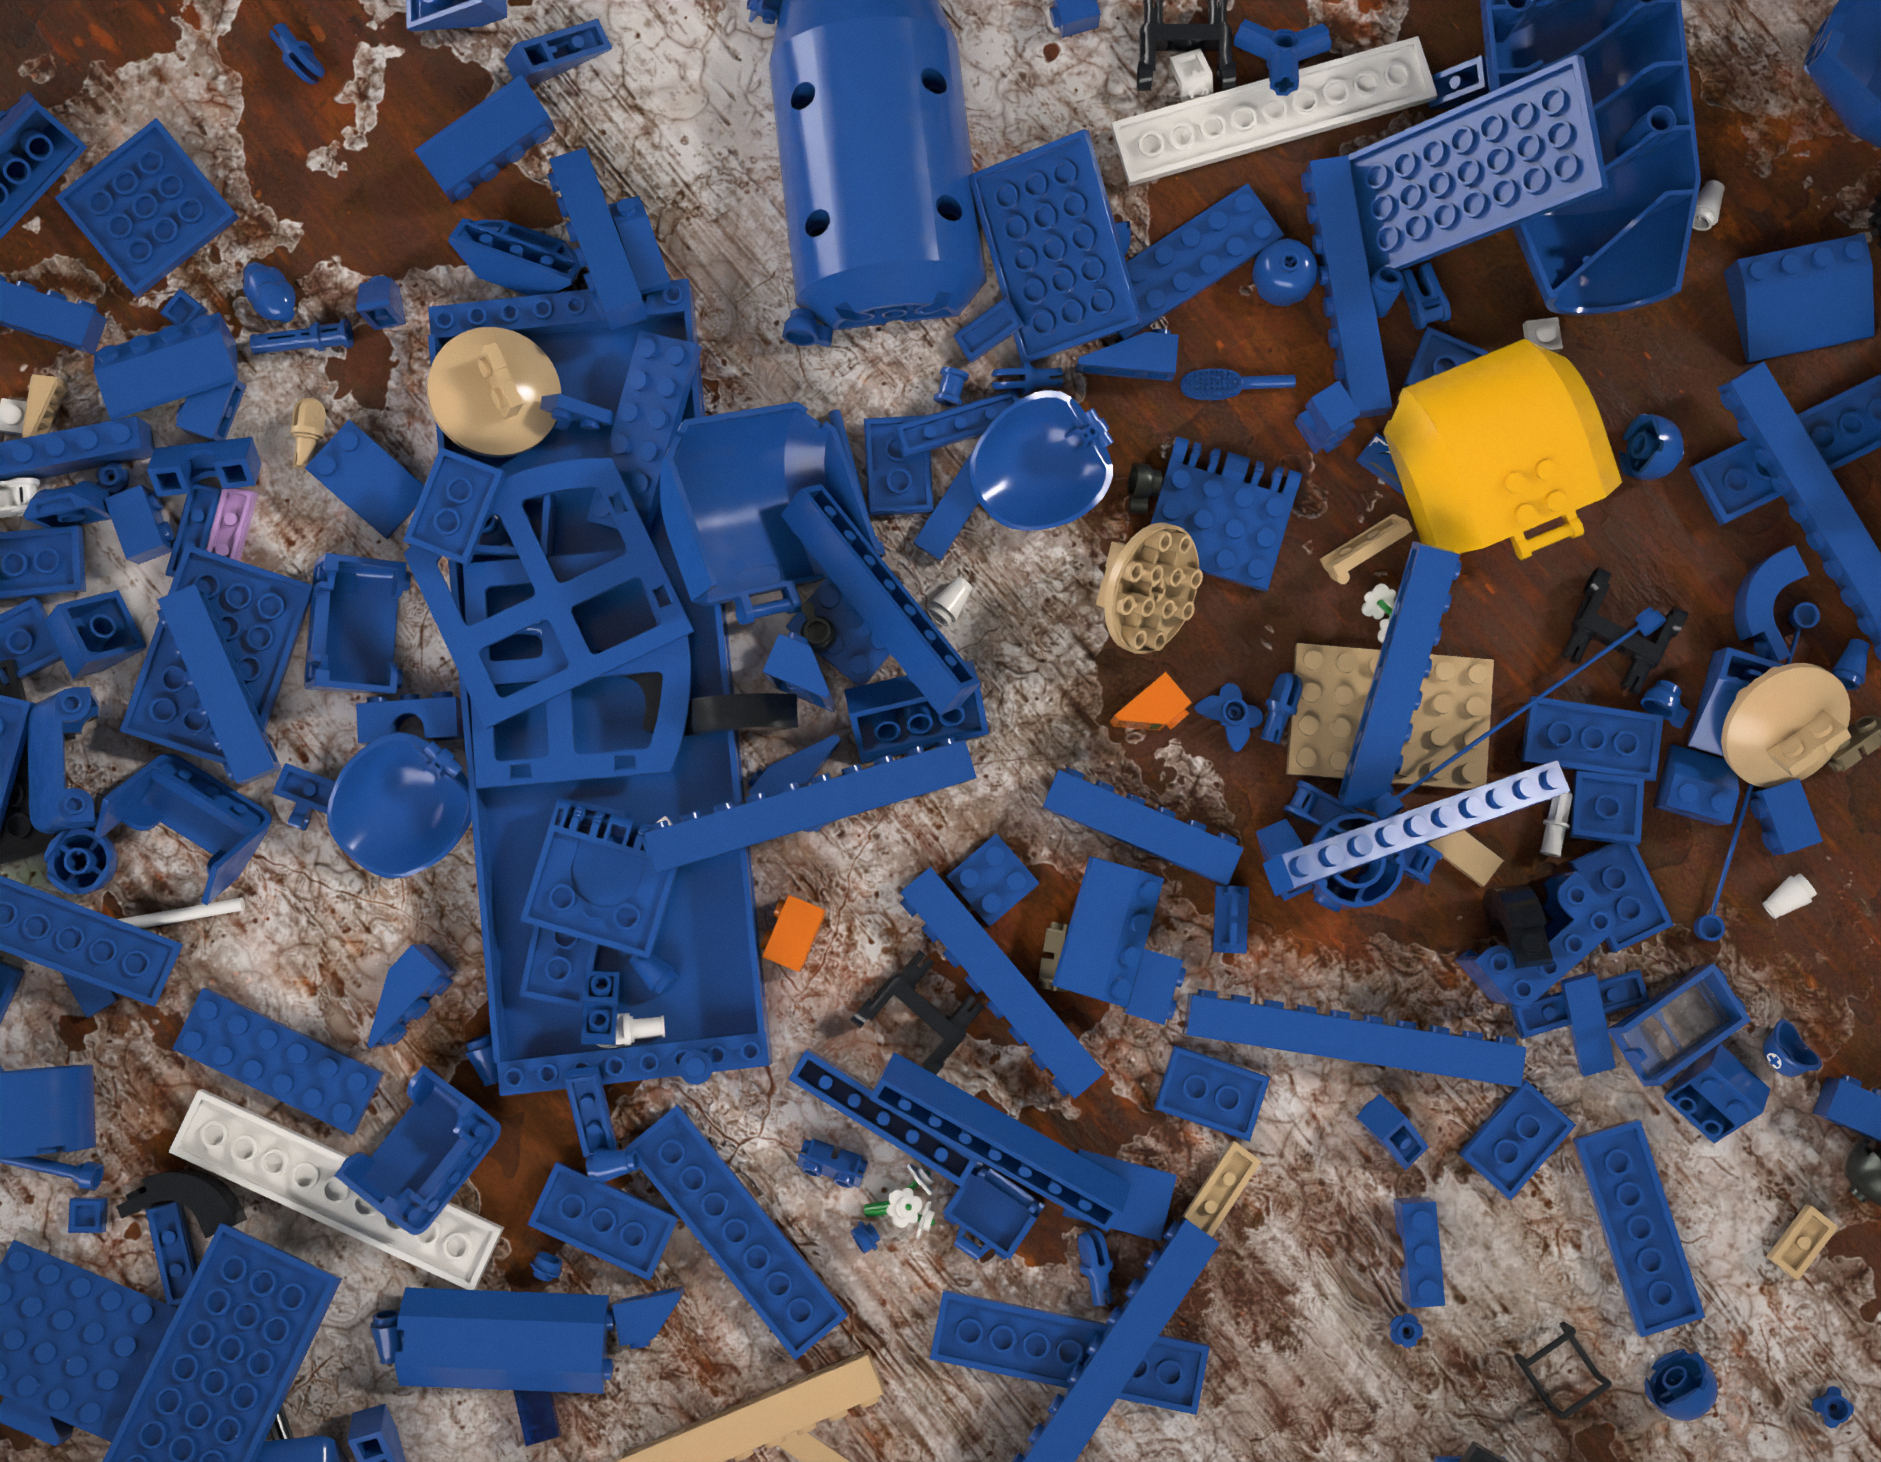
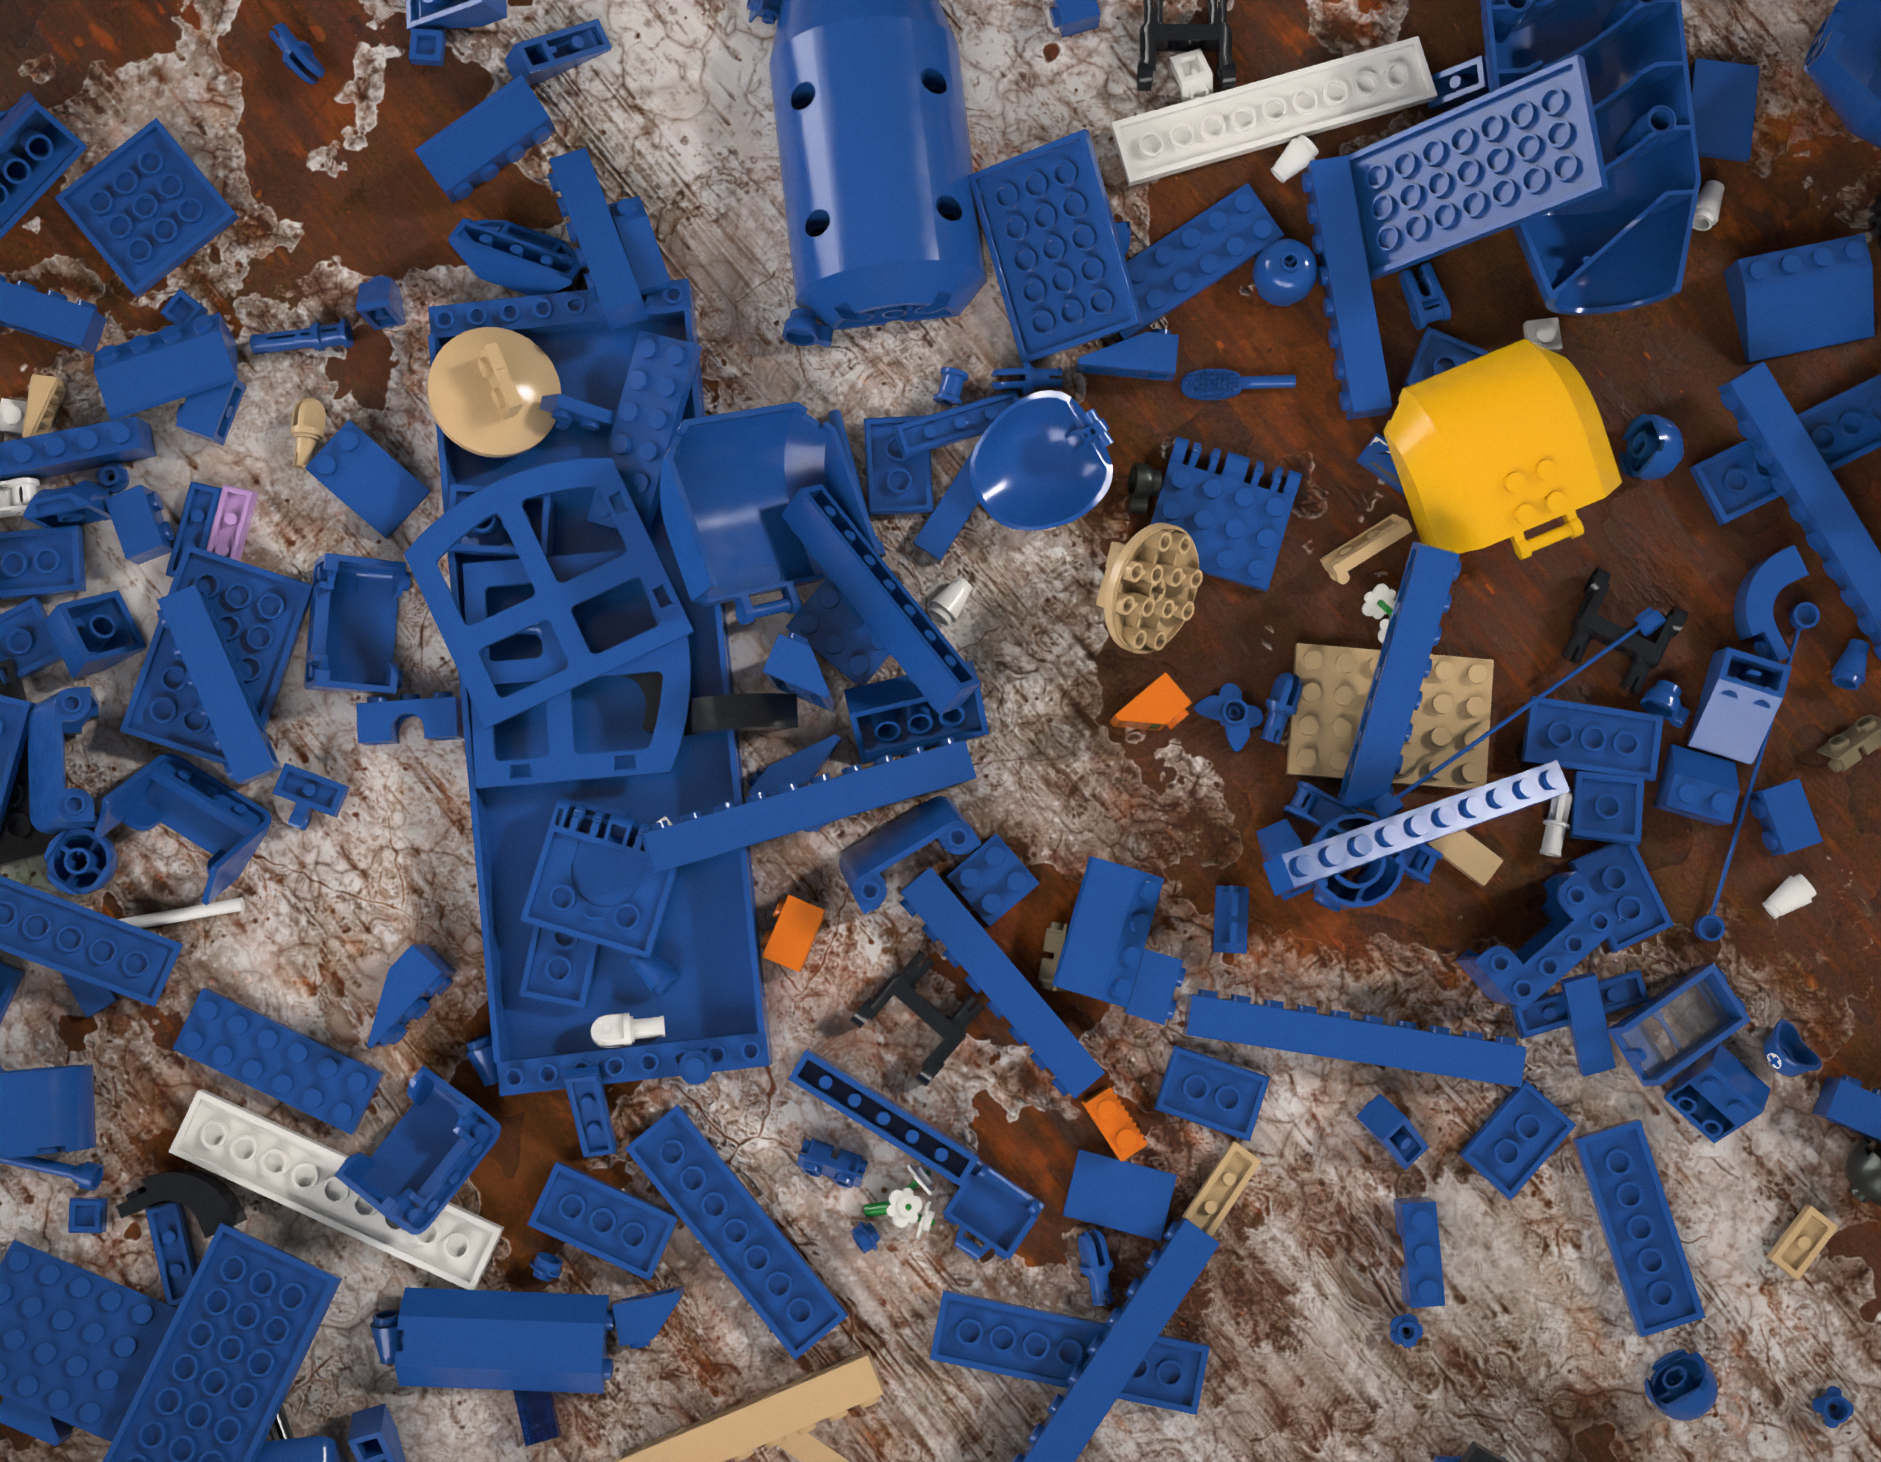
(179, 467): blue arch -> none
(269, 292): blue arm -> none
(399, 805): blue piece -> none
(427, 47): none -> blue plate
(454, 506): blue plate -> none
(600, 1008): blue slope -> none
(610, 1164): blue cone -> none
(817, 629): pearl dark grey piece -> none
(929, 821): none -> blue windscreen
(988, 330): blue tile -> none
(1001, 1142): blue brick -> none
(1115, 1122): none -> orange brick
(1143, 827): blue brick -> none
(1282, 50): blue piece -> none
(1294, 158): none -> white cone
(1328, 418): blue arch -> none
(1386, 287): blue cone -> none
(1523, 919): black arch -> none
(1569, 1333): black piece -> none
(1724, 108): none -> blue tile
(1786, 724): tan bracket -> none

